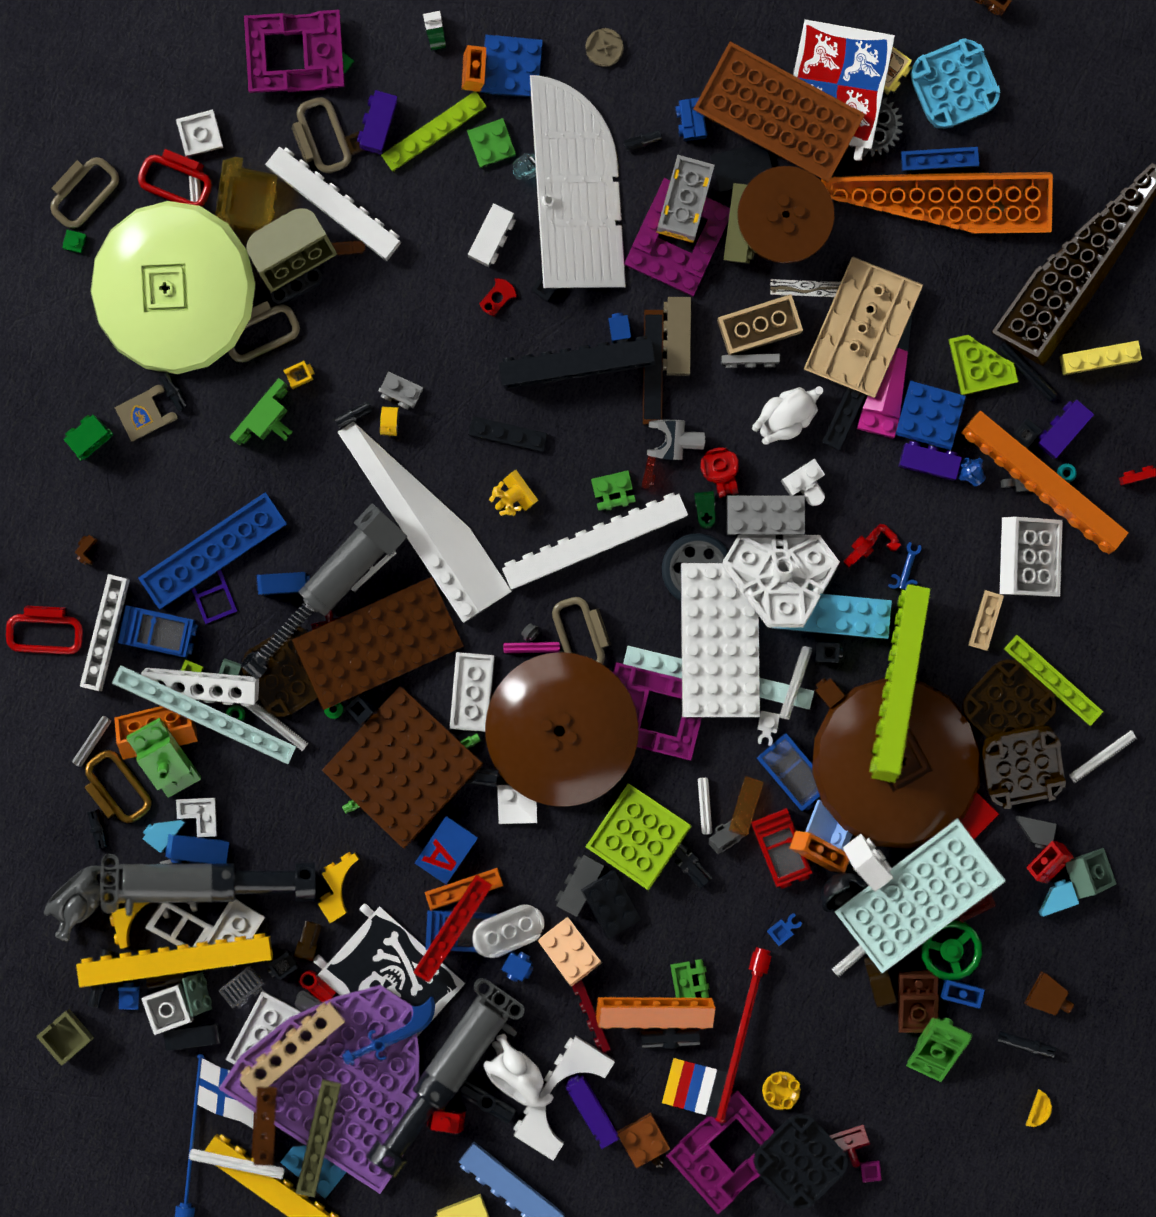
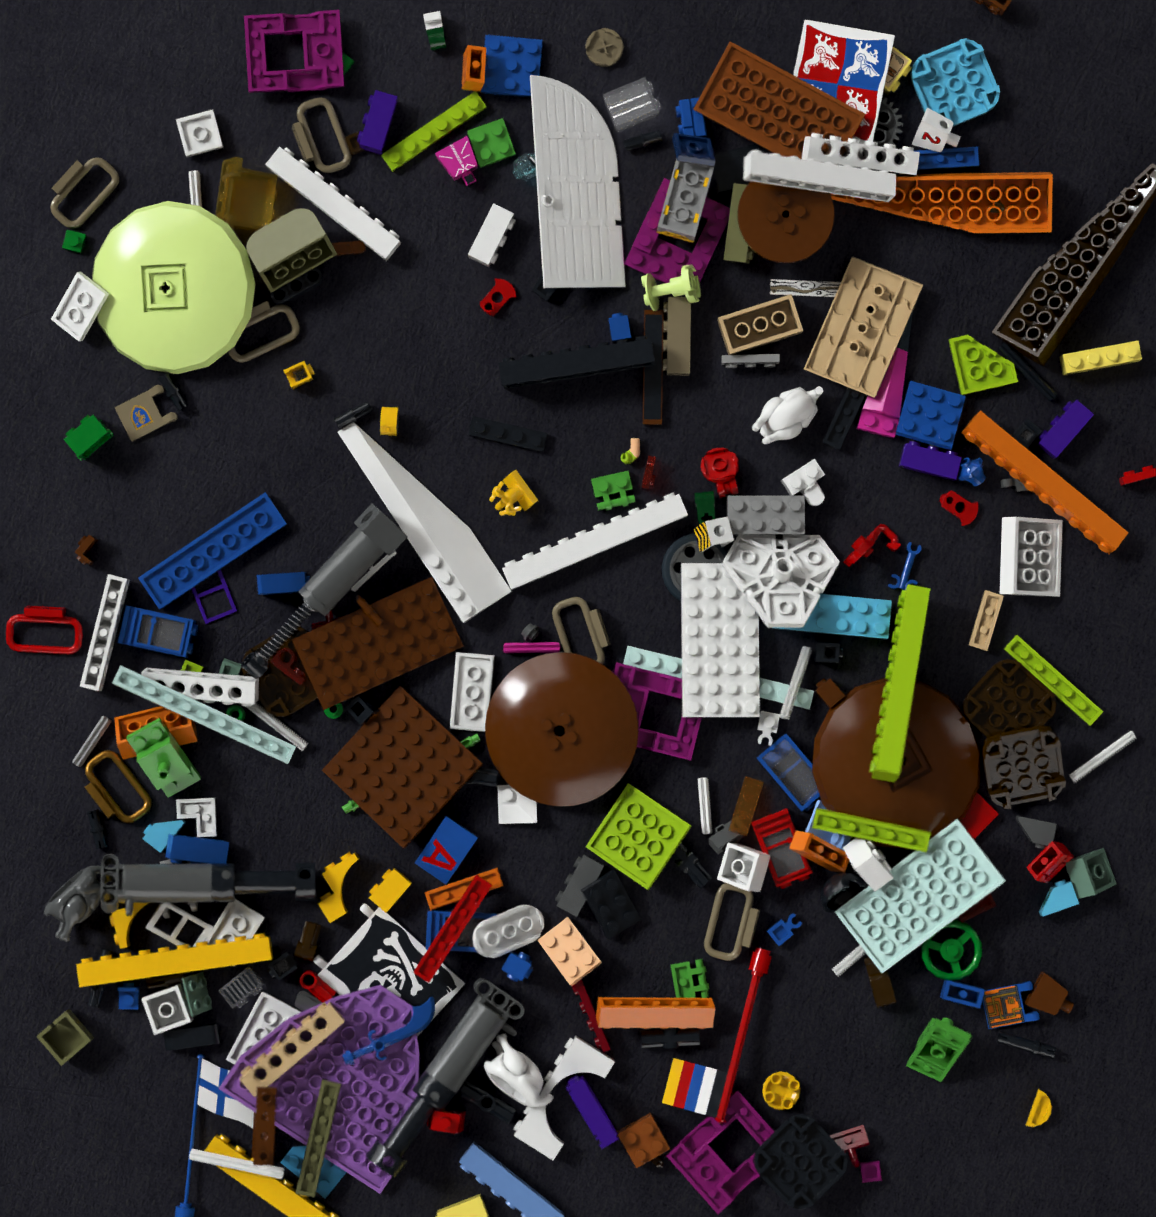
(79, 306): none -> white plate
(180, 164): red bar -> none
(265, 416): bright green brick -> none
(295, 674): none -> clear red plate
(369, 610): none -> reddish brown piece
(389, 890): none -> yellow brick
(400, 390): light grey bracket -> none
(459, 160): none -> dark pink torso
(632, 104): none -> clear brick
(633, 453): none -> arm
(675, 439): light grey connector -> none
(686, 285): none -> yellowish green piece
(693, 149): none -> dark blue plate
(706, 536): none -> white piece
(743, 867): none -> white brick
(746, 928): none -> dark tan bar
(819, 176): none -> white brick
(871, 829): none -> lime plate
(908, 157): none -> white brick
(916, 1000): copper slope -> none
(935, 132): none -> white torso
(970, 509): none -> red piece
(1005, 1007): none -> flag
(1070, 468): teal plate -> none

